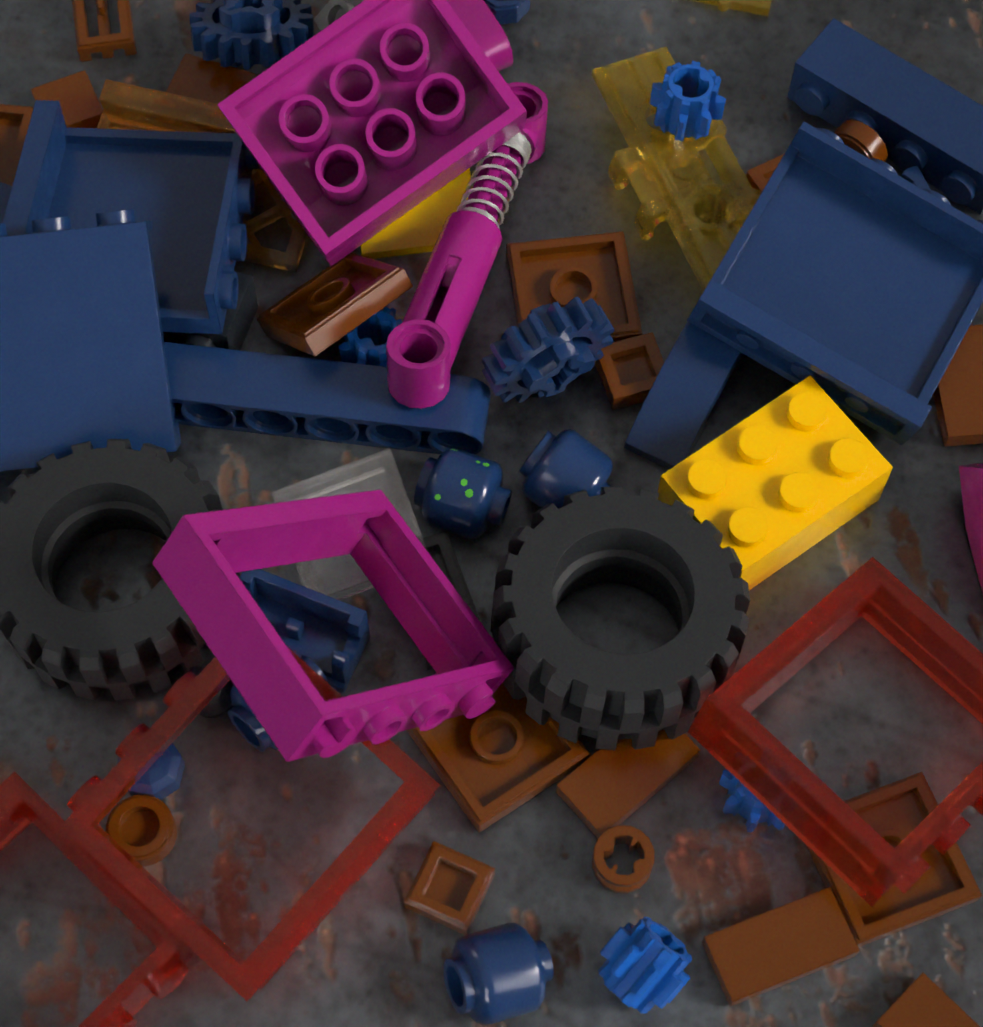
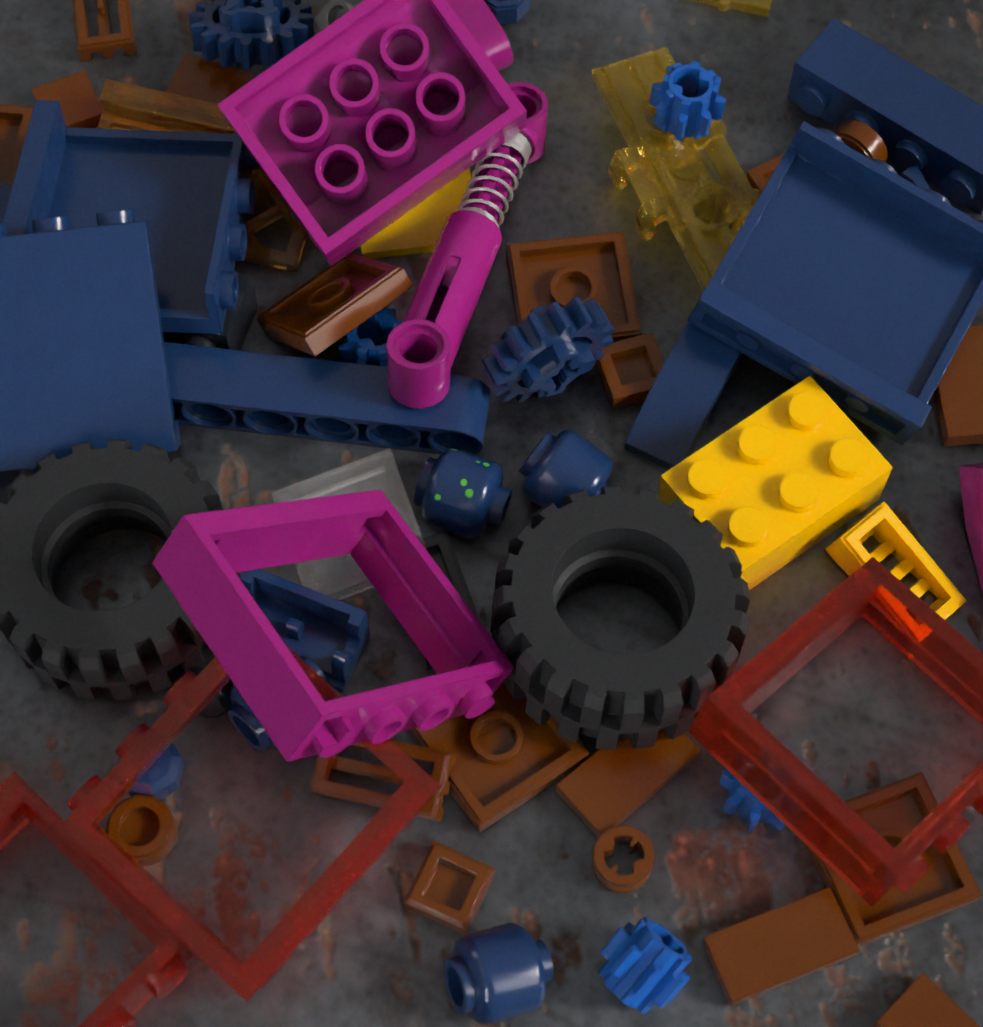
(442, 762): none -> reddish brown tile
(898, 541): none -> yellow slope

